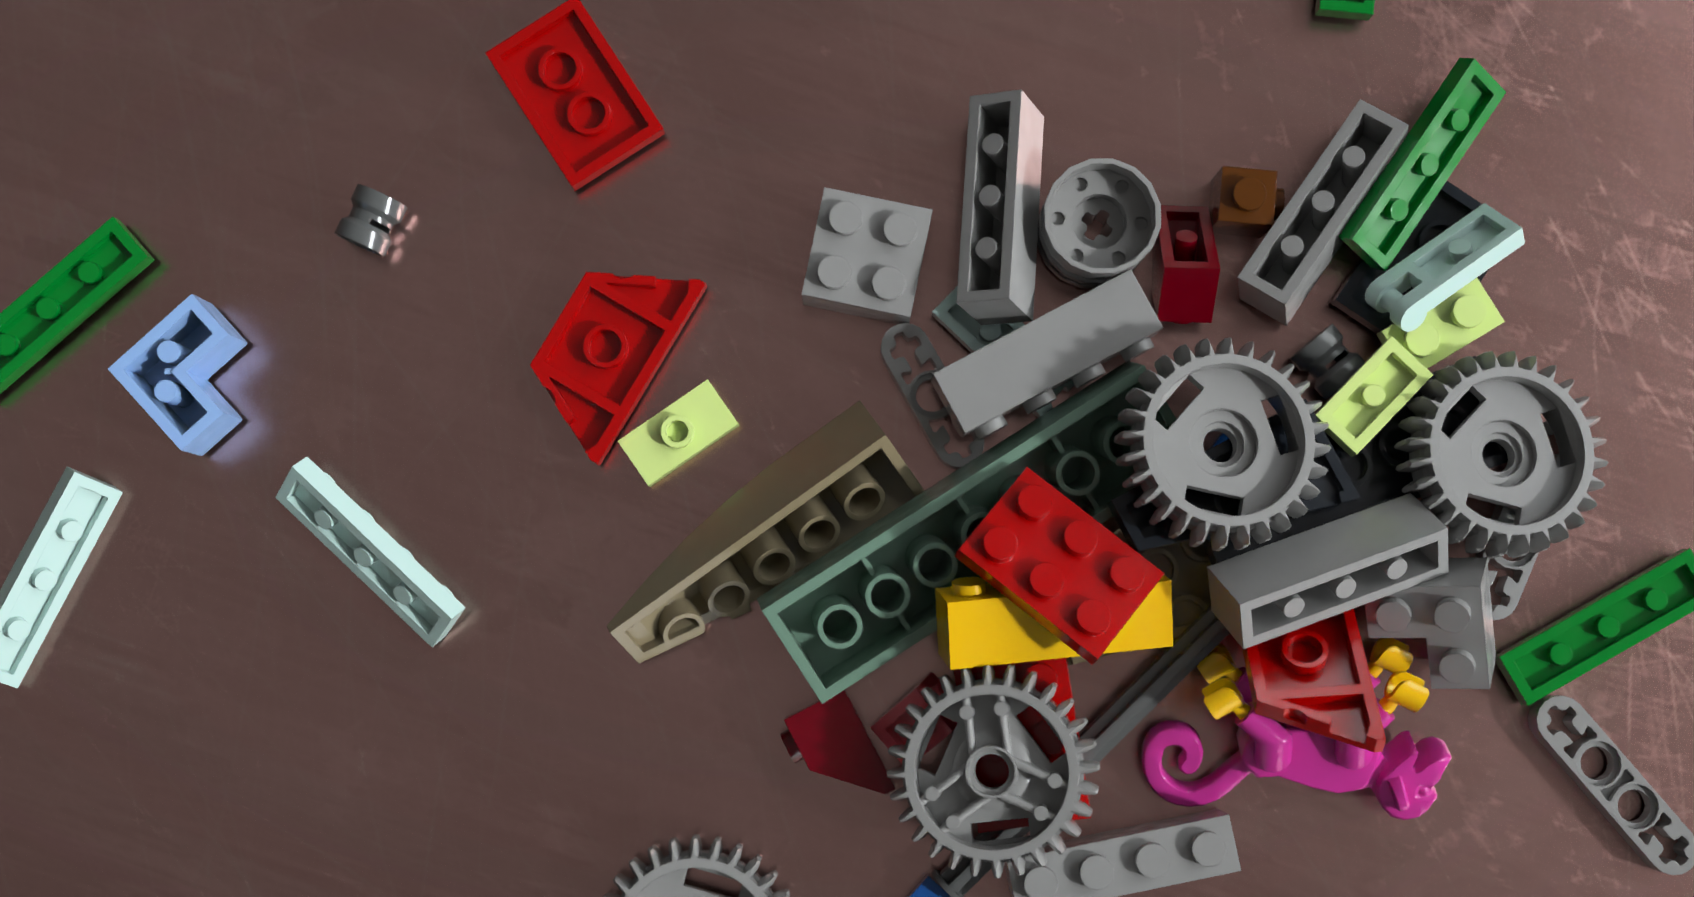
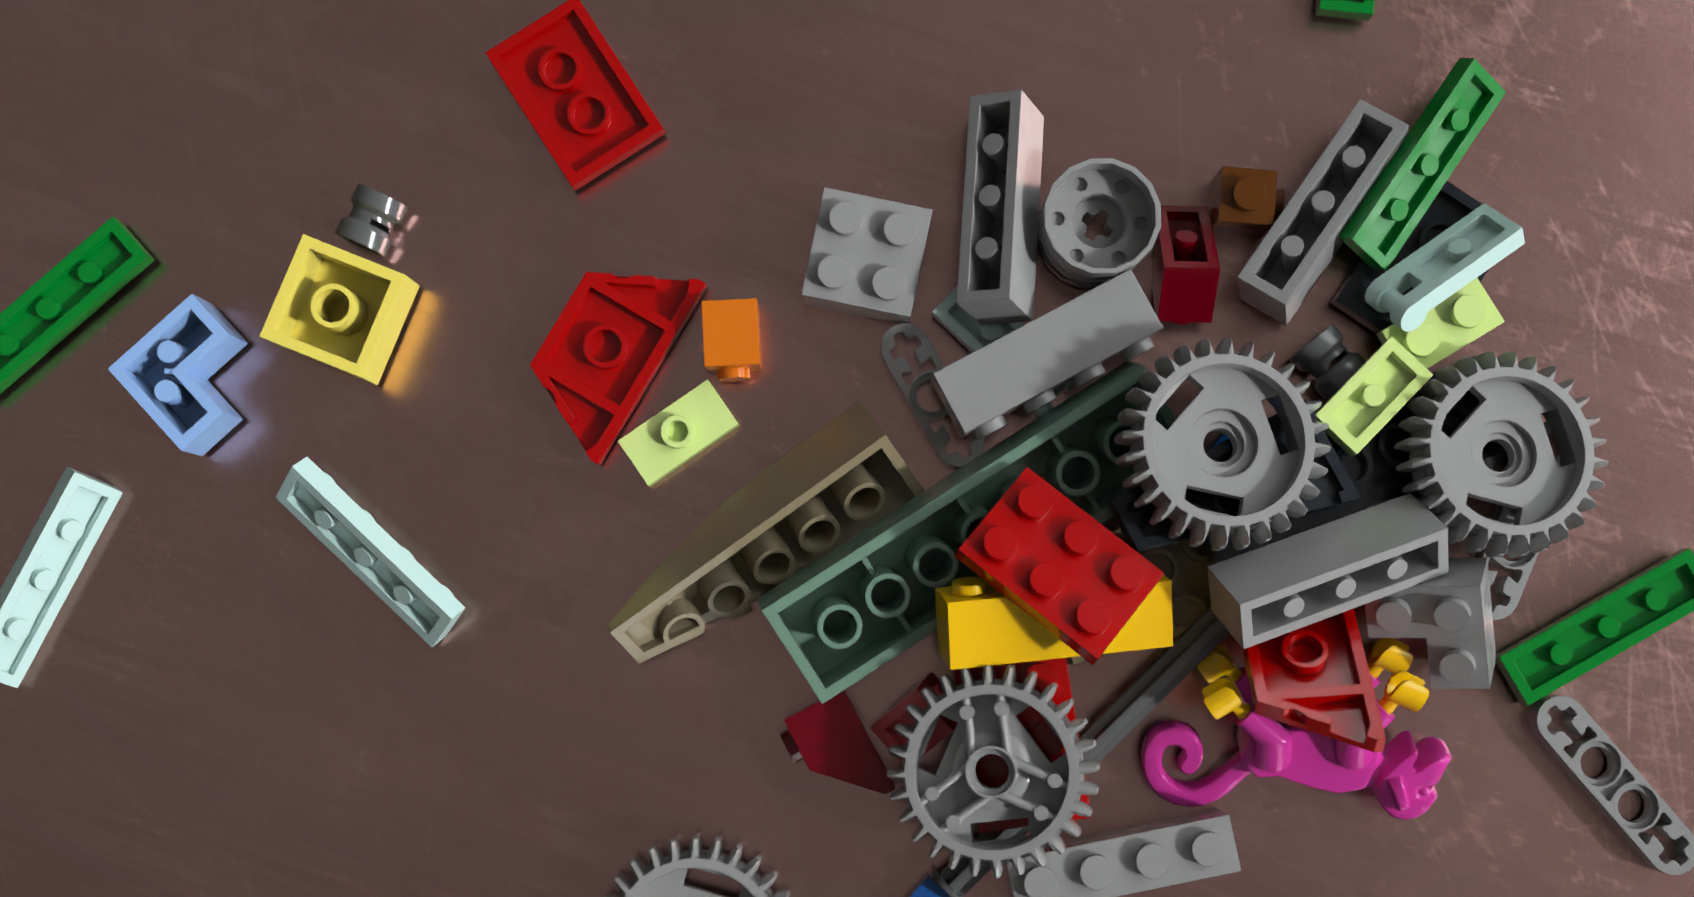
(340, 309): none -> light yellow brick
(731, 338): none -> orange brick

